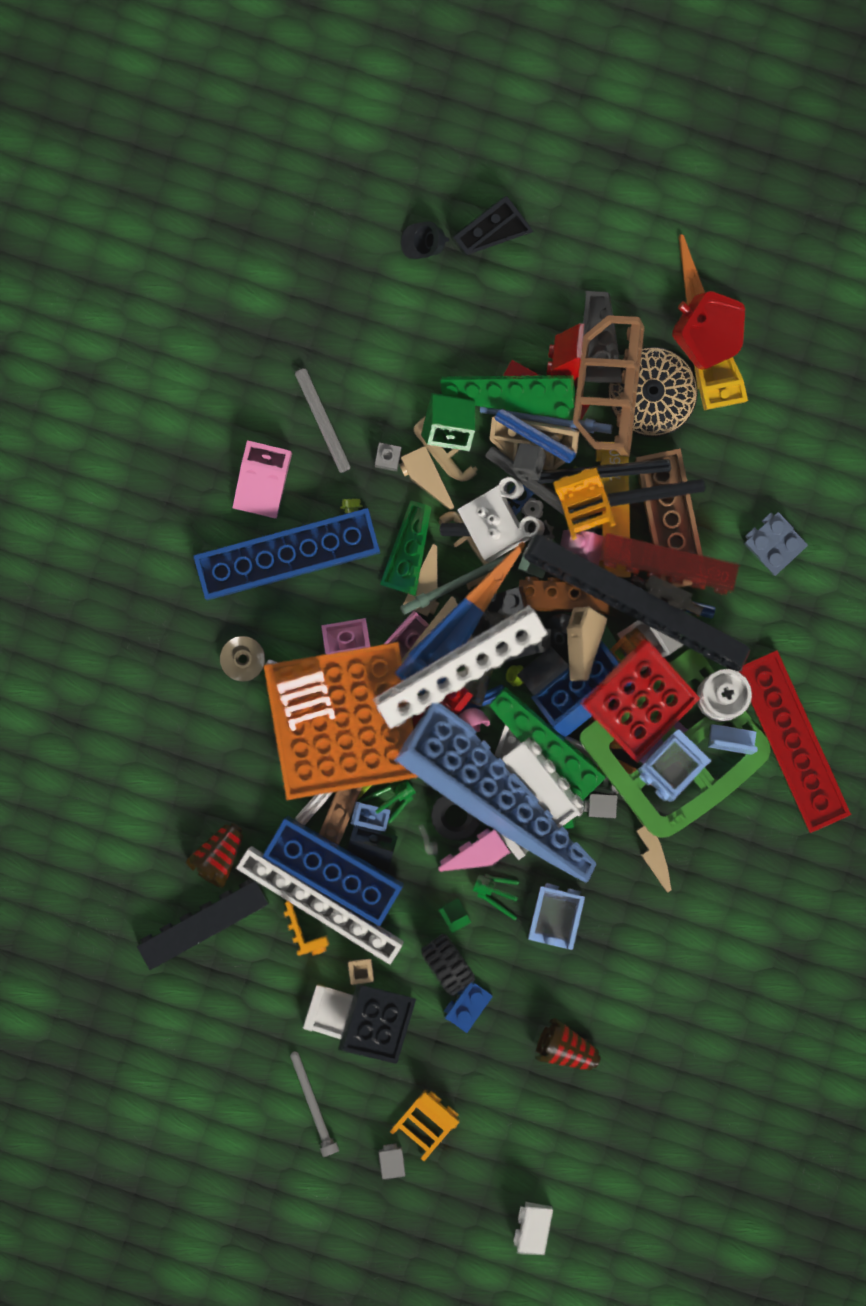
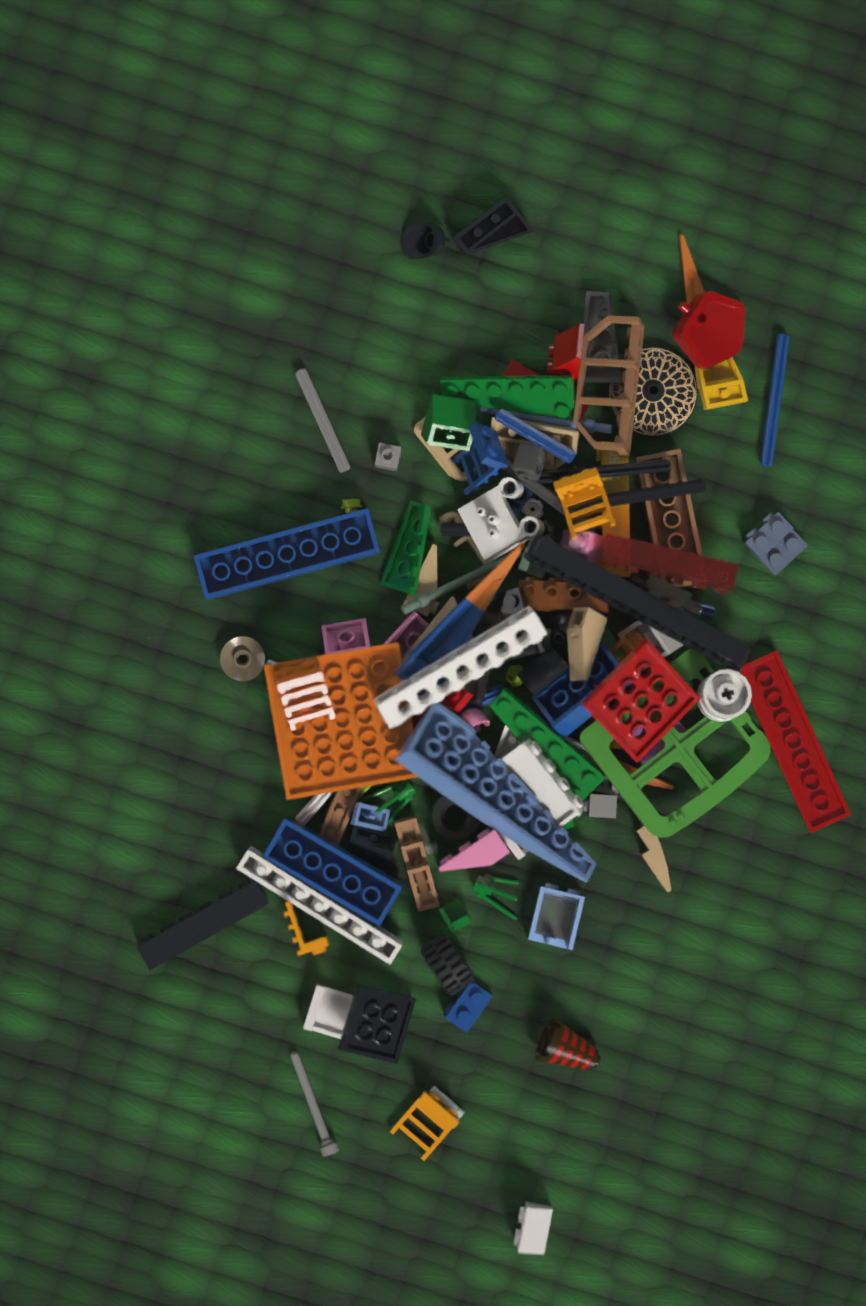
(217, 855): dark brown cone -> none
(262, 479): bright pink slope -> none
(361, 971): tan brick -> none
(391, 1161): light grey brick -> none
(416, 863): none -> medium nougat slope
(424, 473): tan slope -> none
(446, 1101): none -> light aqua wheel
(484, 450): none -> blue plate
(673, 766): window -> none
(732, 739): light blue panel -> none
(774, 400): none -> blue axle

